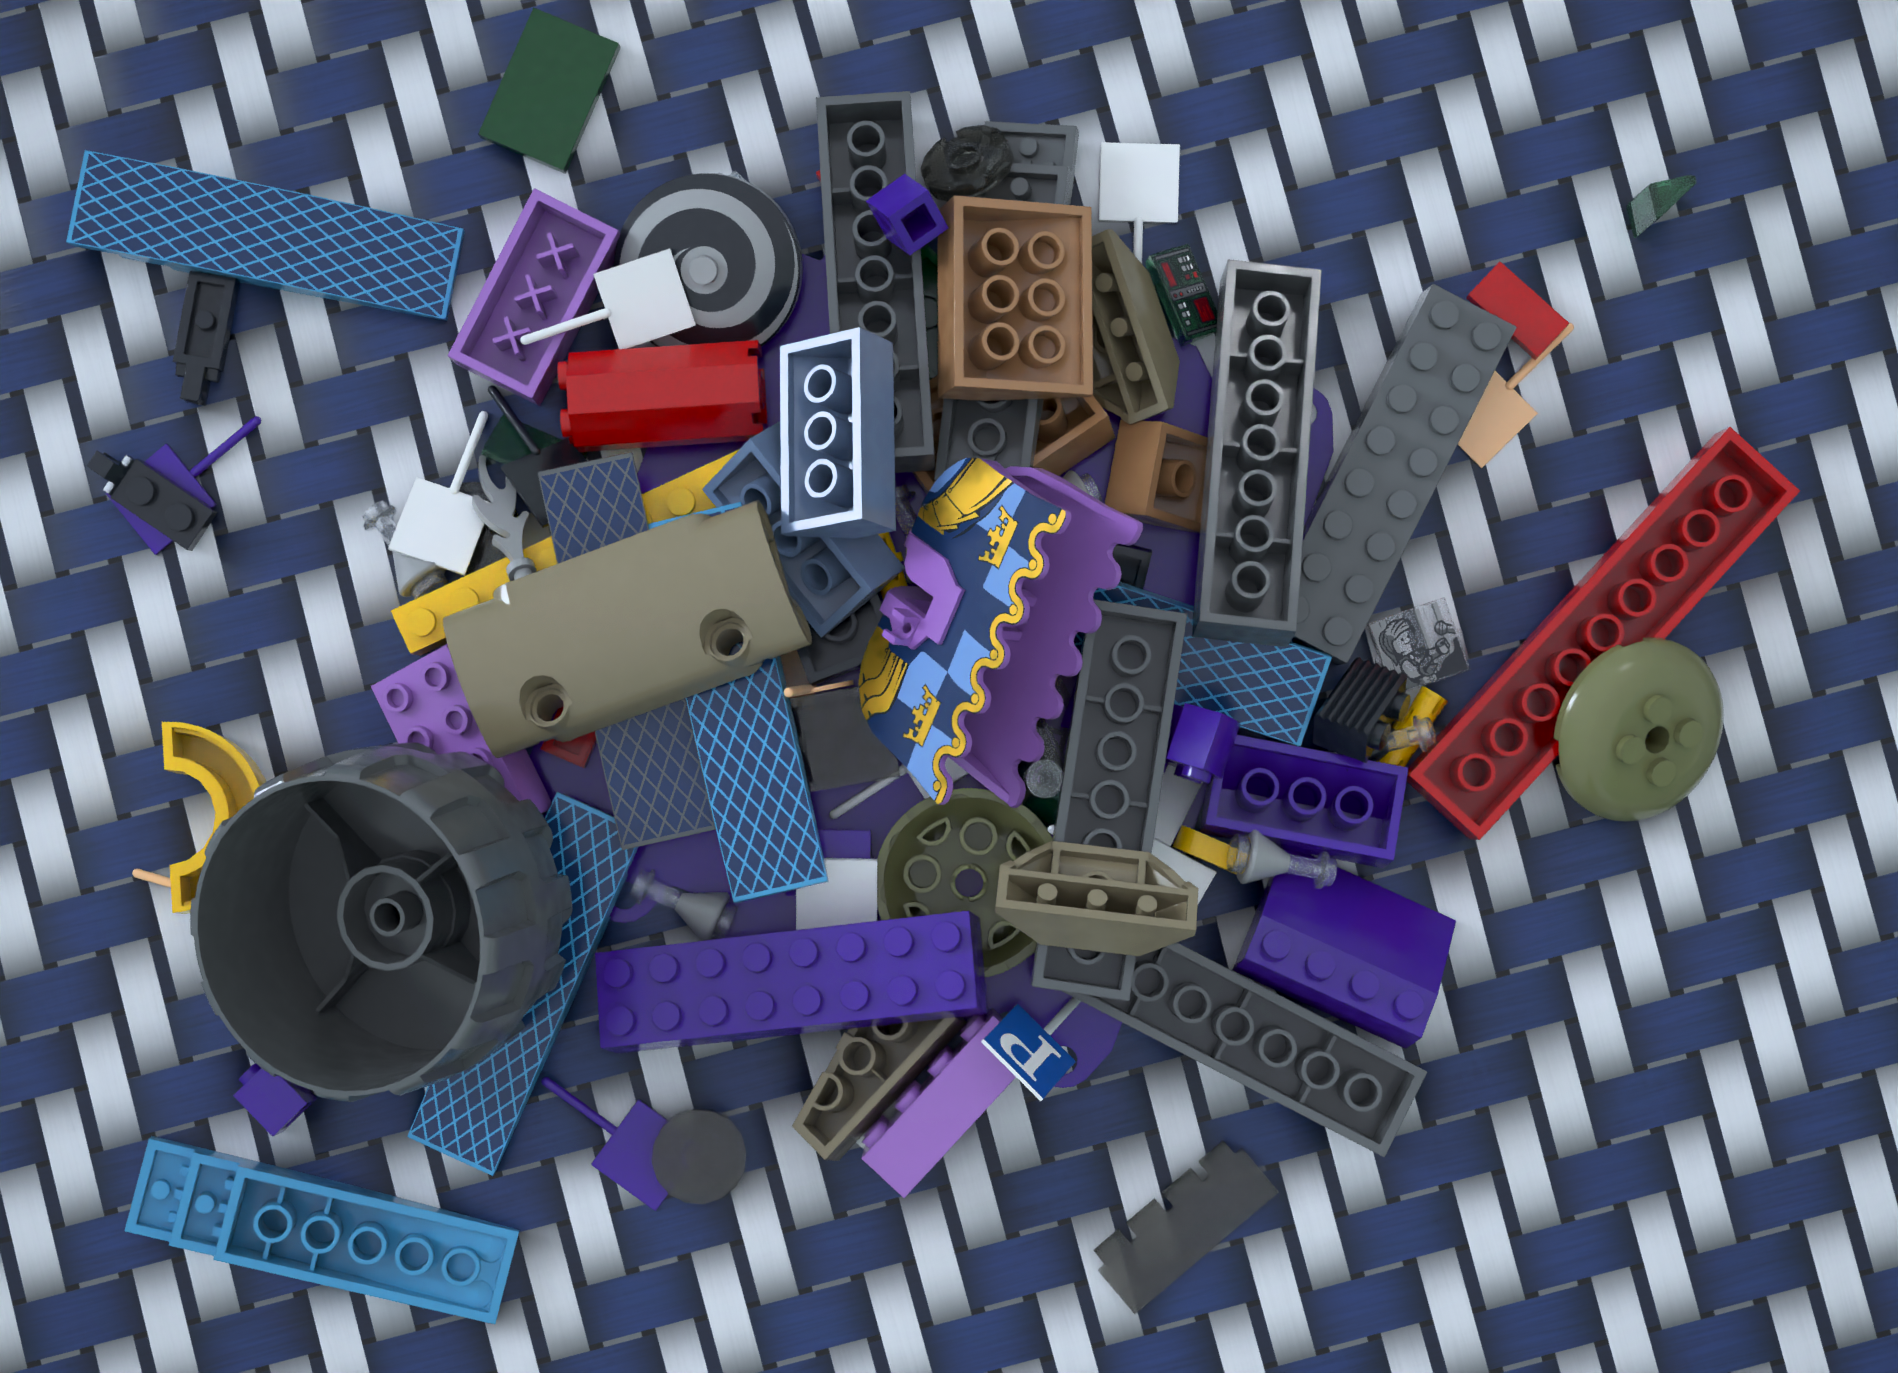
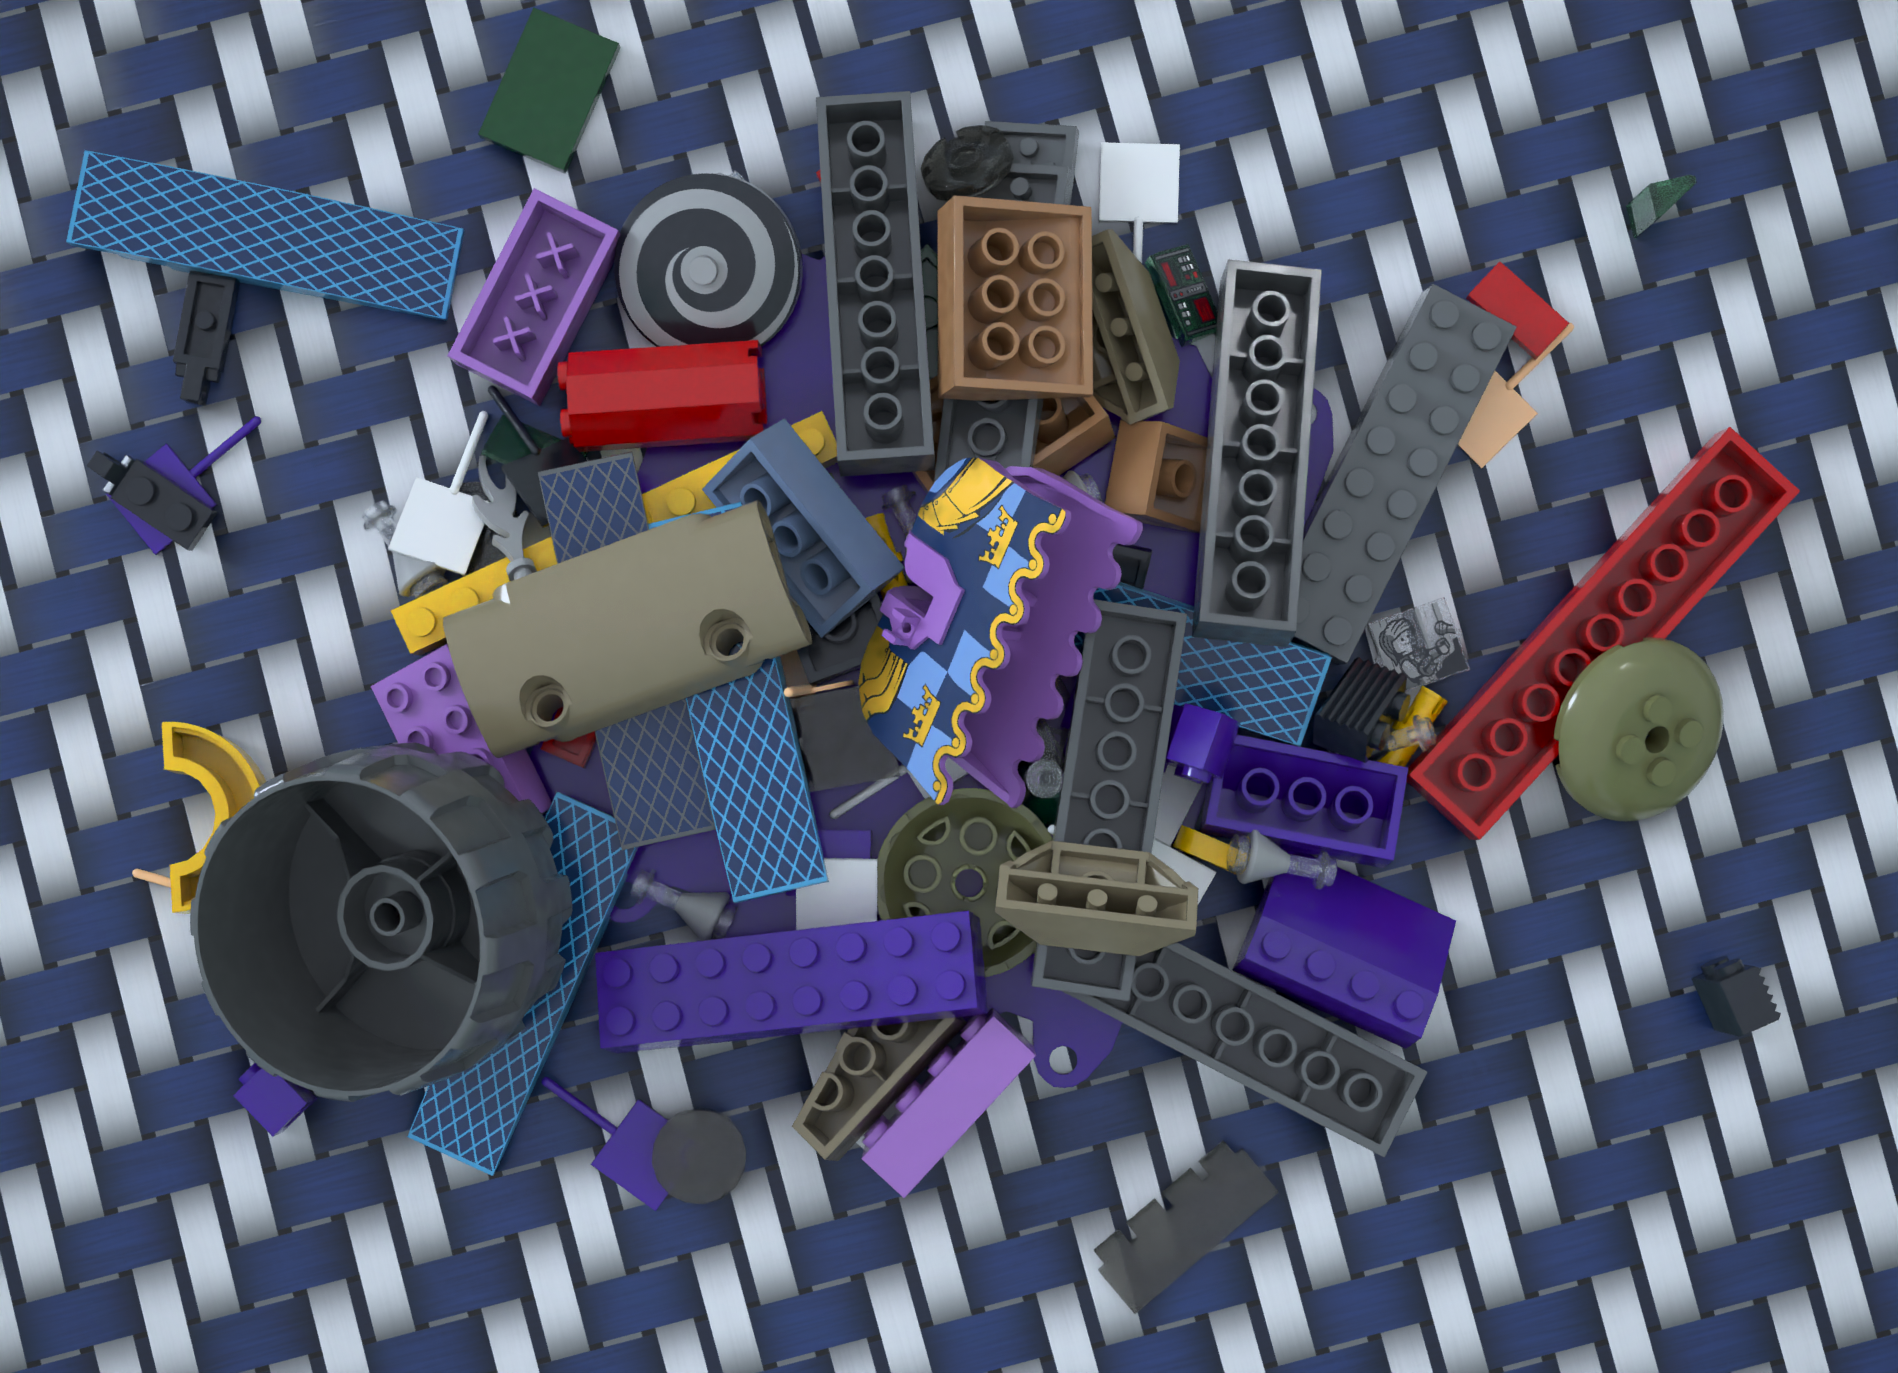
(321, 1230): dark azure slope -> none
(639, 299): white piece -> none
(837, 436): sand blue slope -> none
(907, 214): dark purple brick -> none
(1030, 1049): blue piece -> none
(1735, 996): none -> black brick

